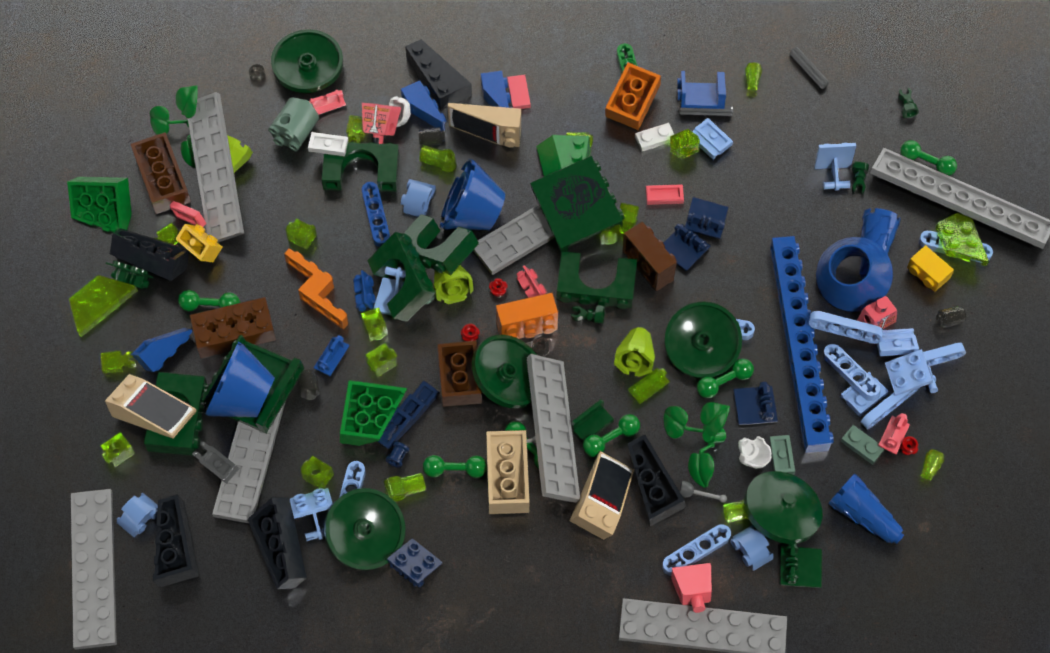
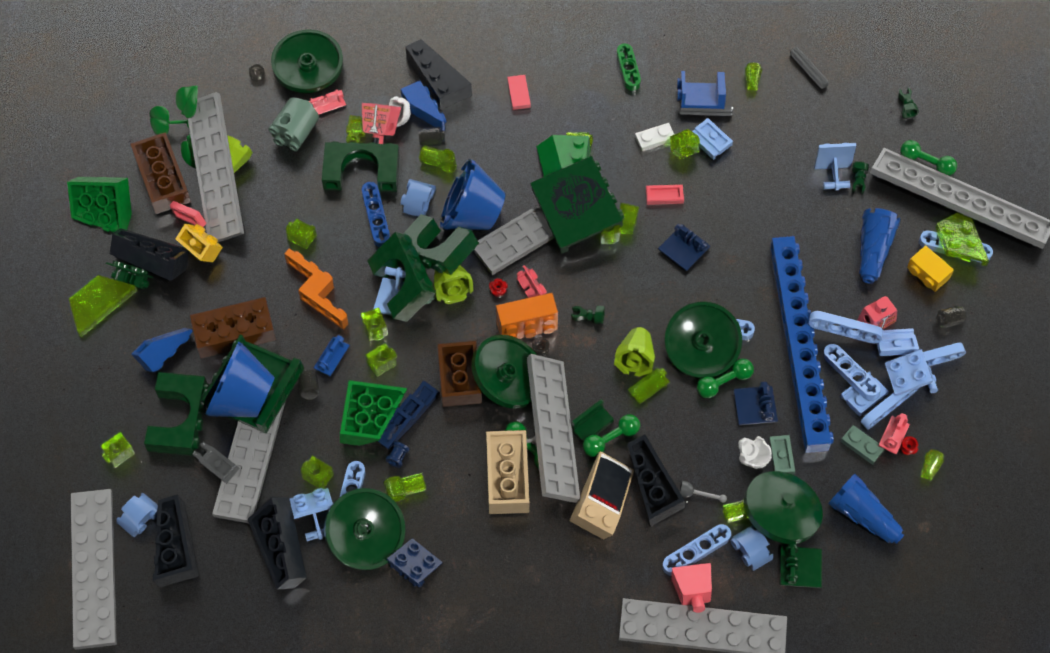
(115, 361): clear neon green plate -> none
(148, 407): slope -> none
(168, 234): clear neon green plate -> none
(190, 300): green piece -> none
(328, 144): white plate -> none
(363, 283): blue hinge -> none
(470, 328): red plate -> none
(475, 466): green piece -> none
(490, 123): tan slope -> none
(494, 89): blue slope -> none
(617, 294): dark green arch -> none
(633, 96): orange brick -> none
(652, 258): reddish brown brick -> none
(706, 217): dark blue hinge -> none
(713, 417): green plant -> none
(859, 295): blue cone -> none

